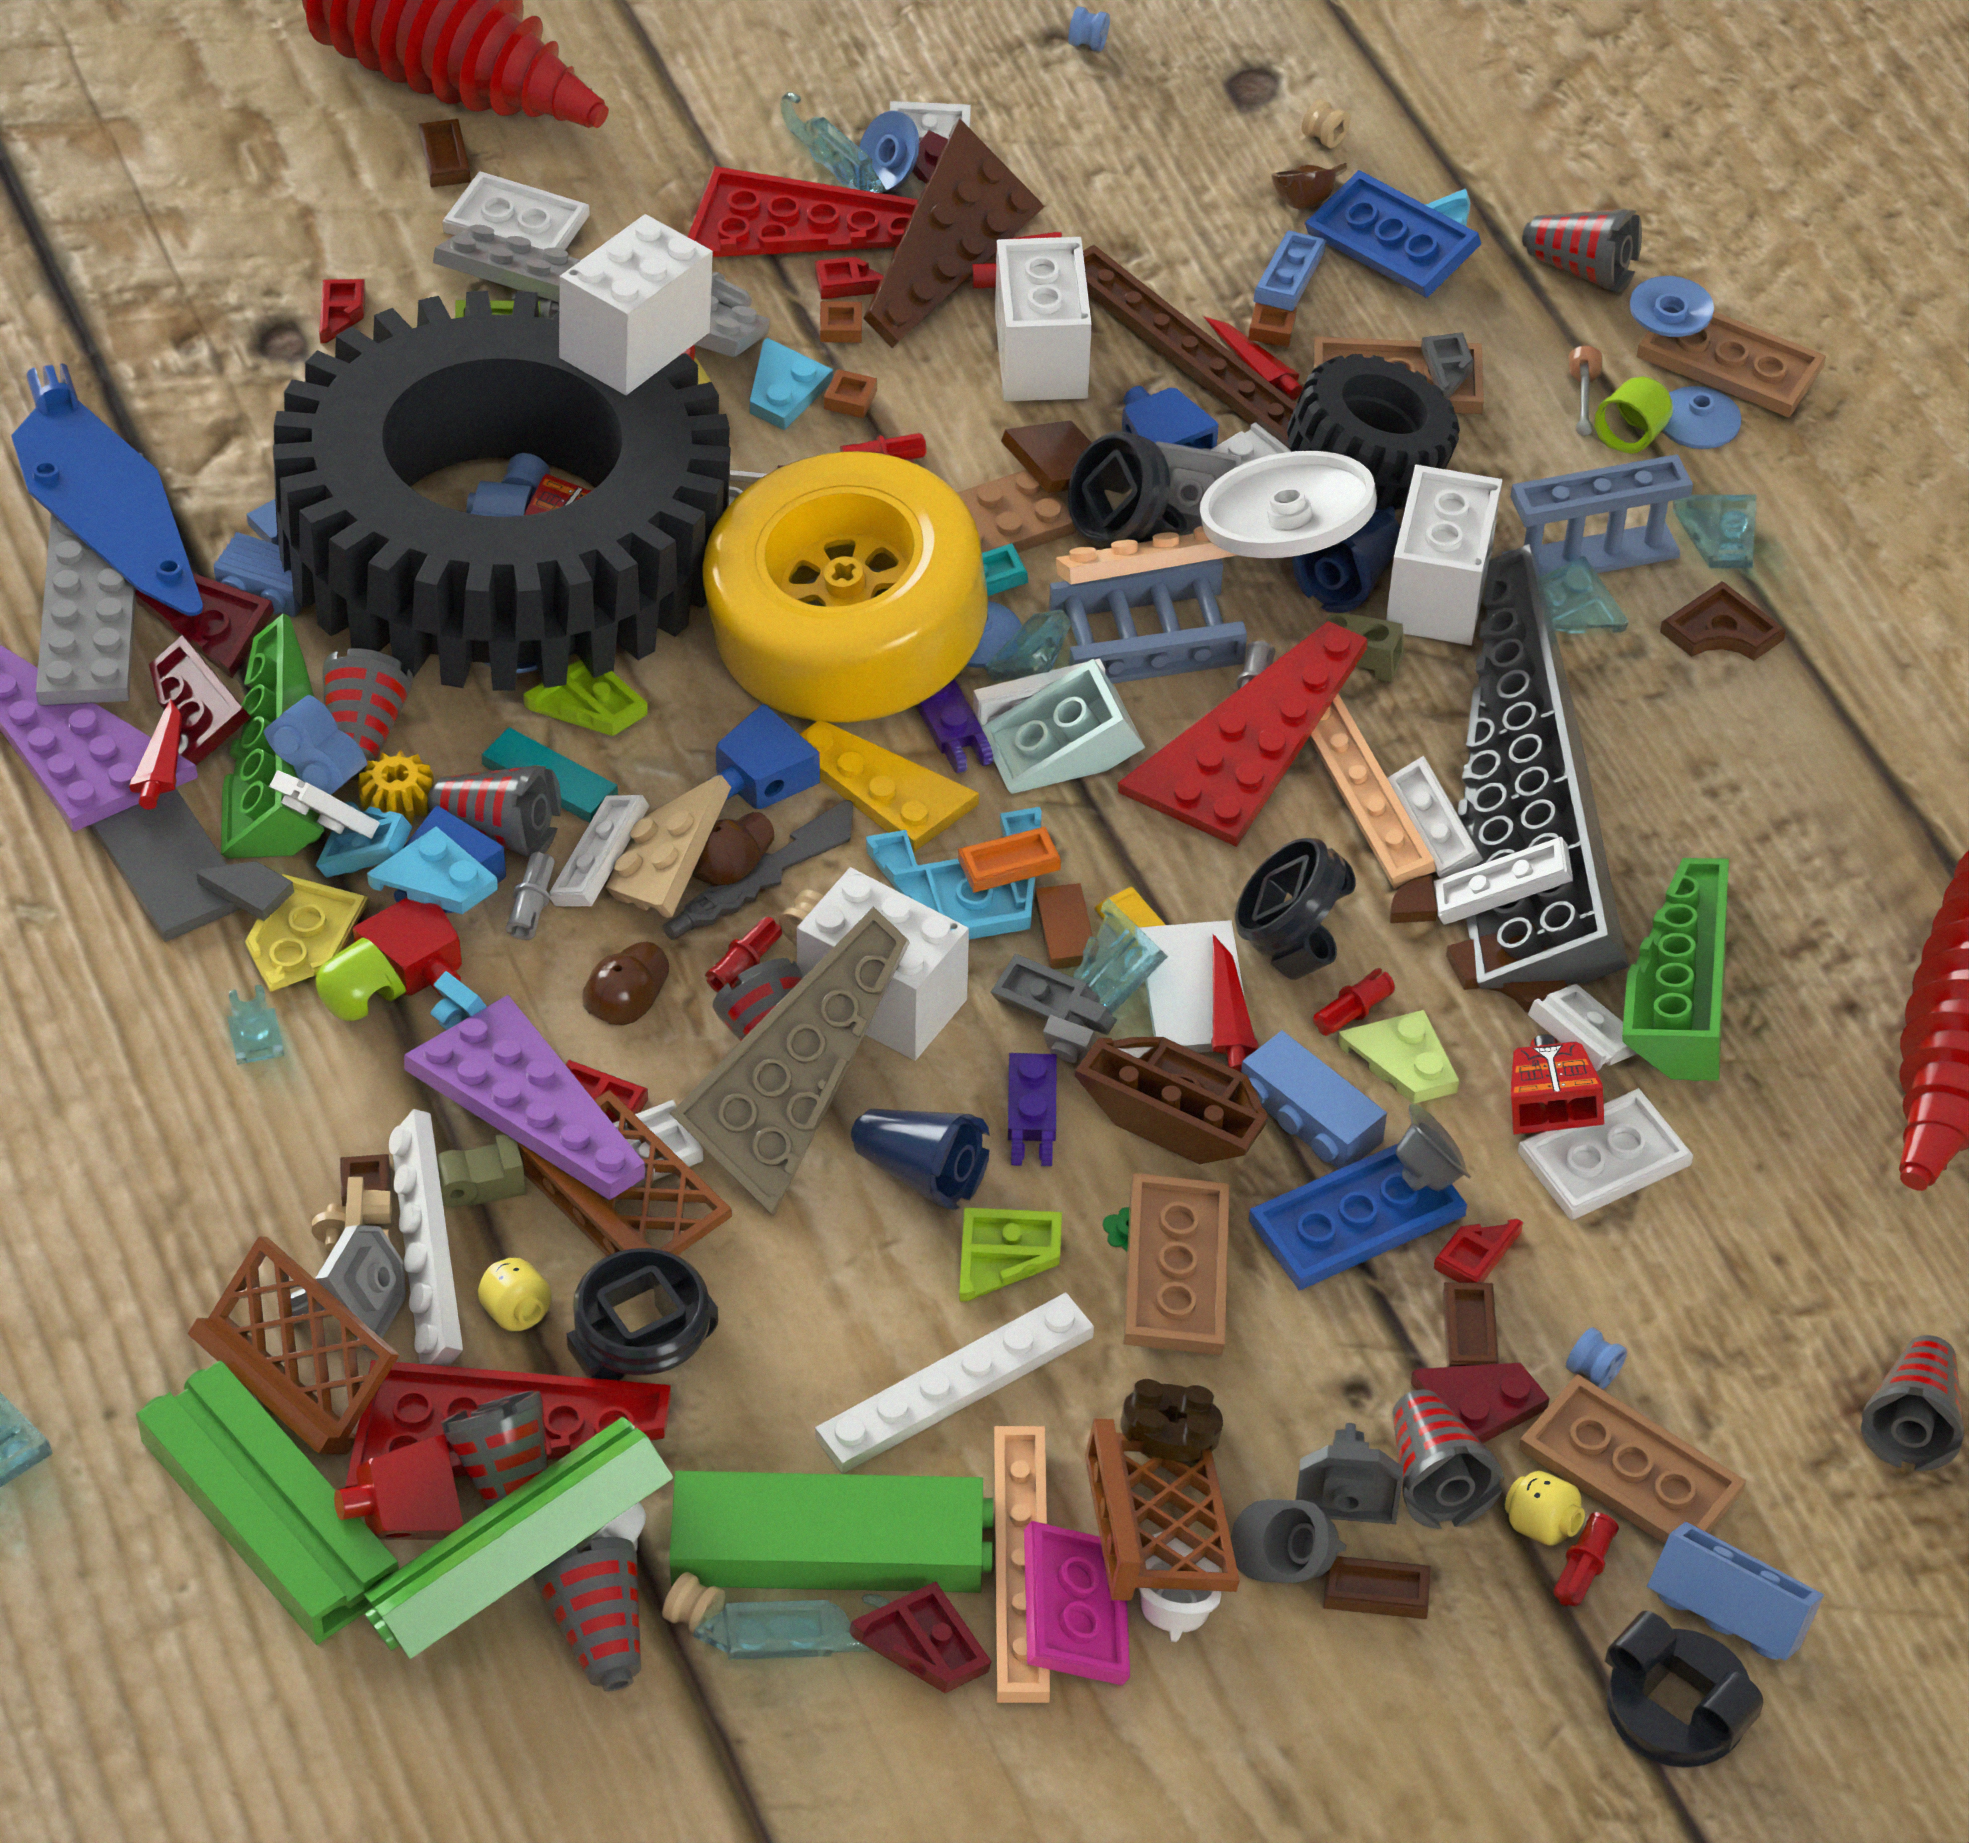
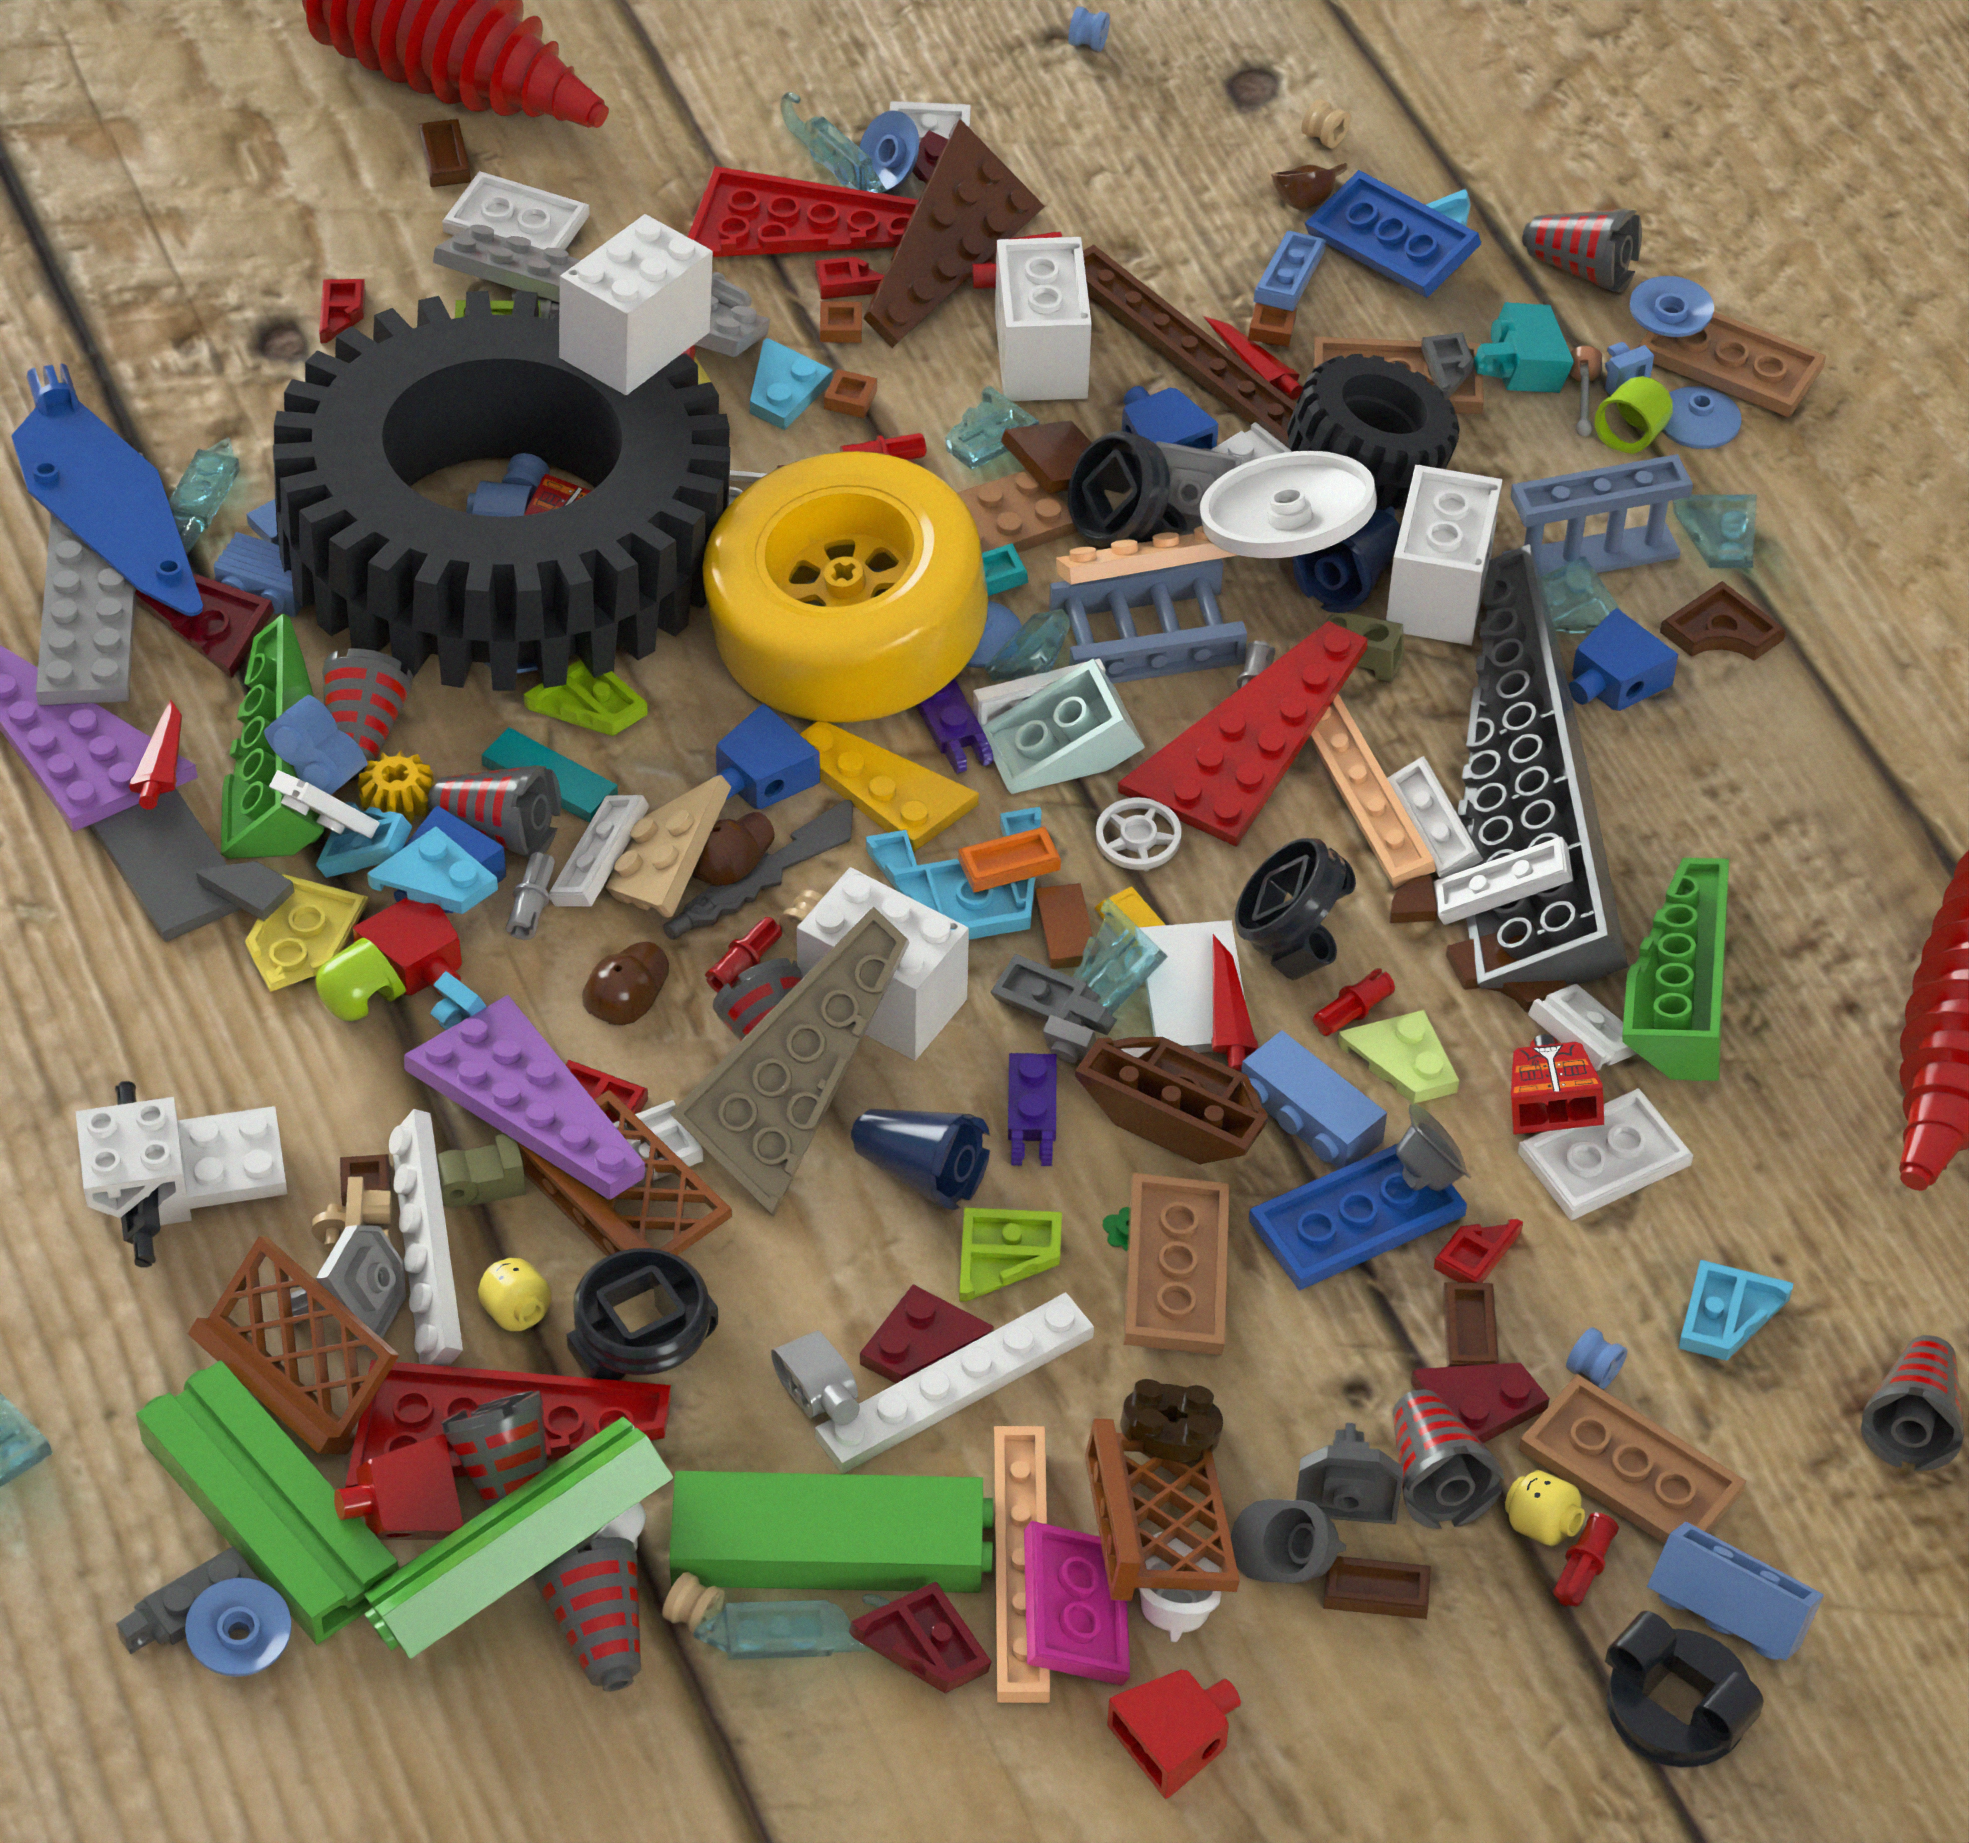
(157, 1168): none -> white piece
(165, 1611): none -> dark grey hinge
(203, 490): none -> clear light blue plate
(206, 704): wing -> none
(234, 1606): none -> medium blue dish
(254, 1028): clear light blue plate -> none
(817, 1377): none -> light grey piece
(919, 1334): none -> dark red wing
(981, 429): none -> clear light blue wing
(1138, 834): none -> white wheel
(1173, 1726): none -> red torso
(1526, 349): none -> teal hinge
(1621, 664): none -> blue torso
(1627, 365): none -> medium blue tile
(1729, 1308): none -> medium azure wing

